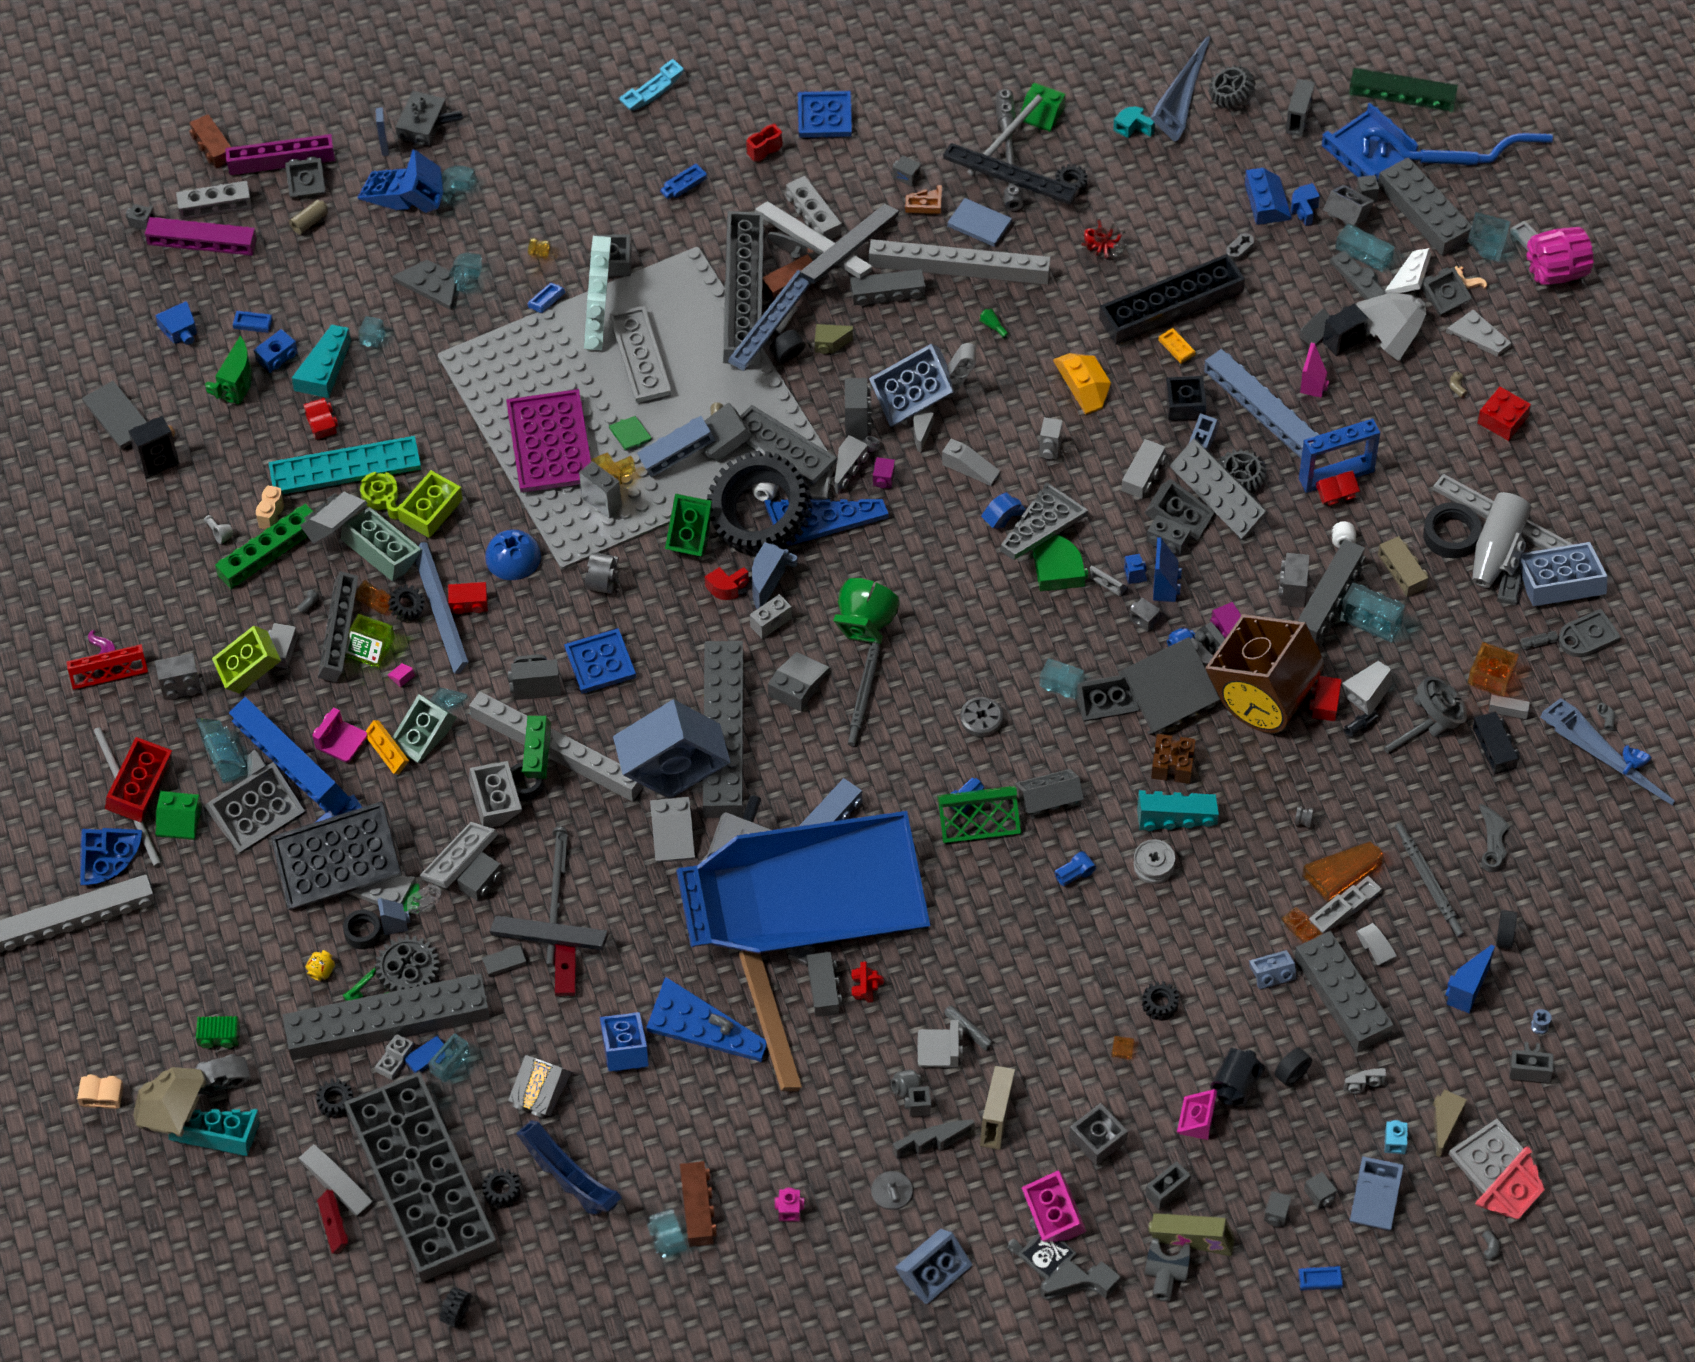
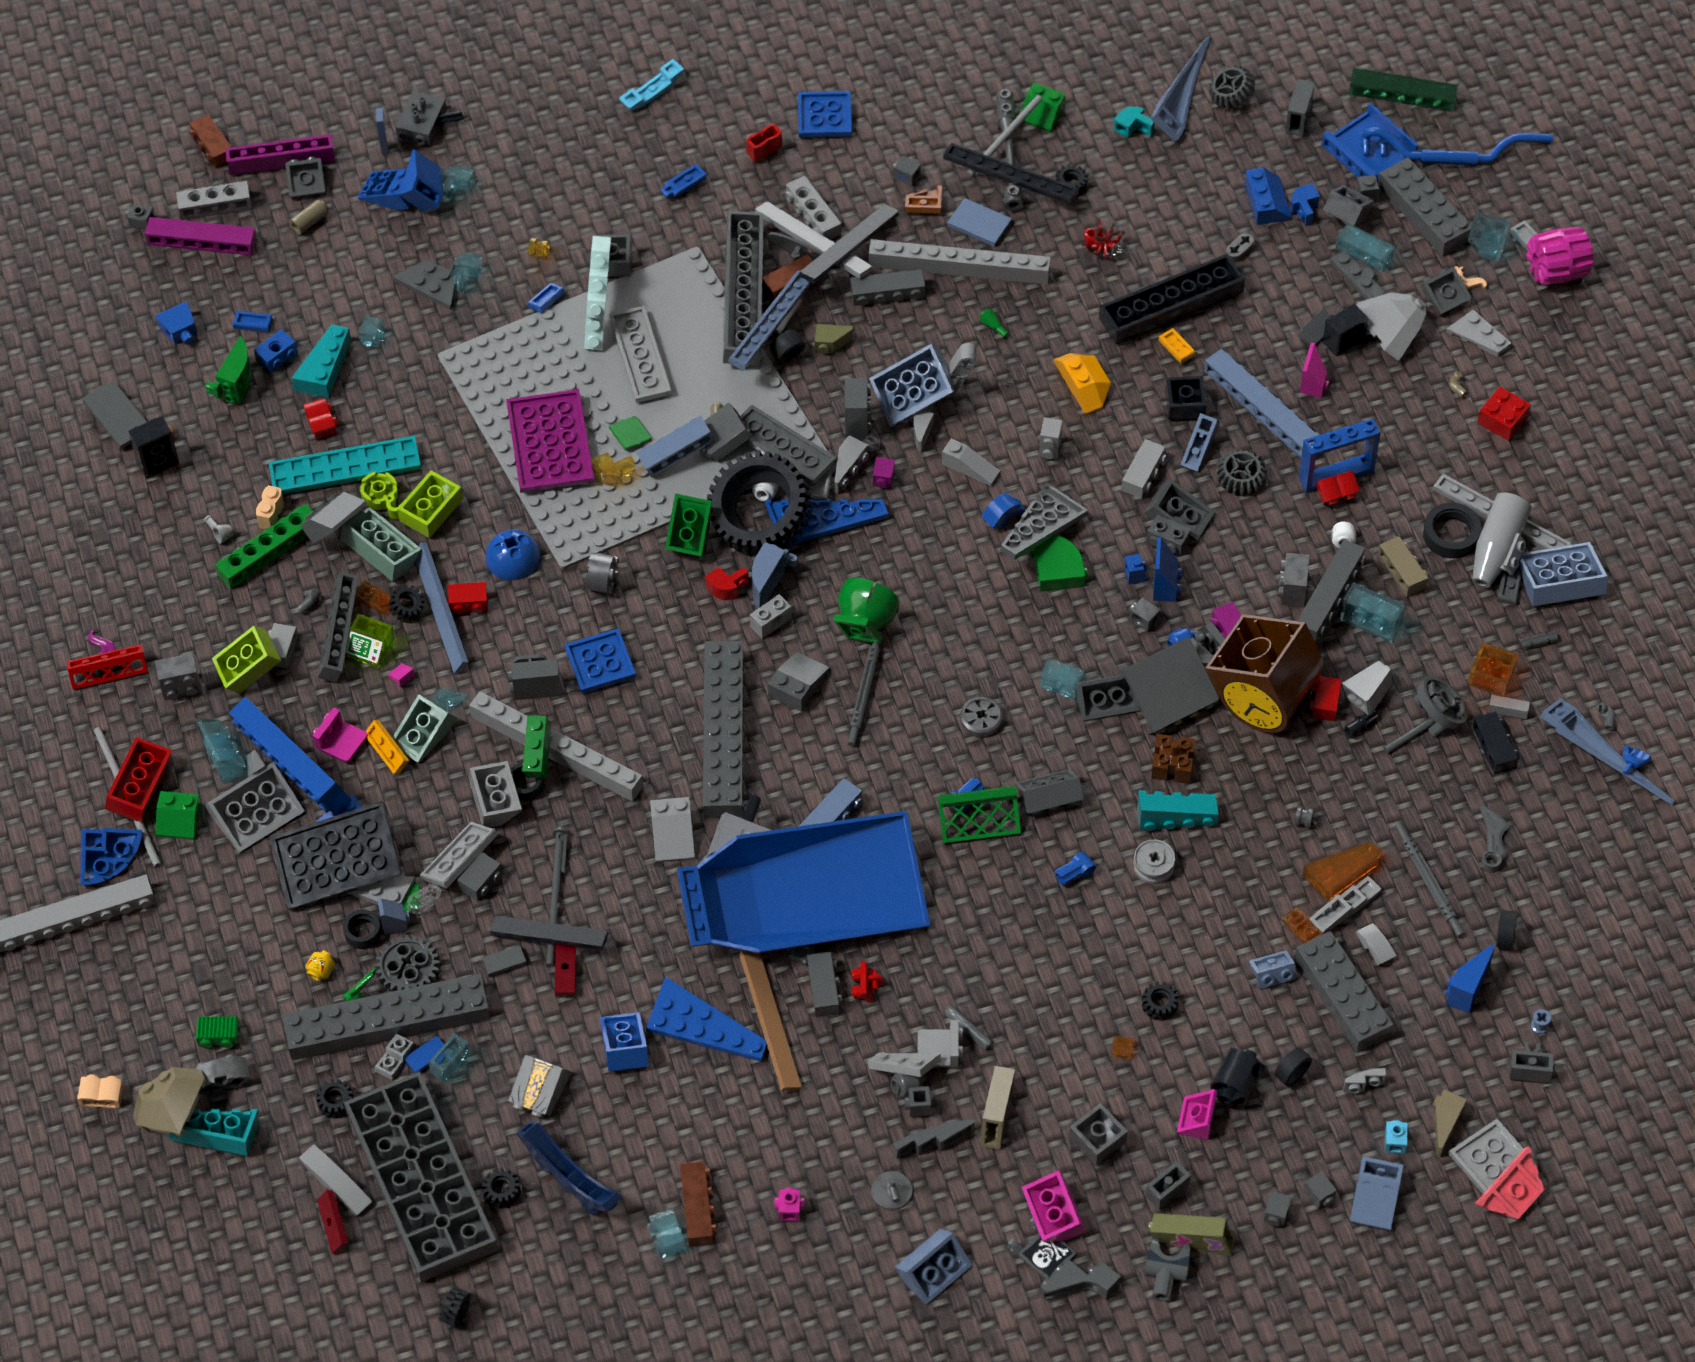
(600, 489): dark grey brick -> none
(671, 749): sand blue piece -> none
(726, 1025): dark grey arm -> none
(904, 1063): none -> light grey wing
(1107, 581): light grey slope -> none
(1219, 489): plate -> none
(1320, 1278): blue tile -> none
(1411, 273): white wing -> none
(1493, 1245): dark grey arm -> none
(1589, 634): dark grey tile -> none

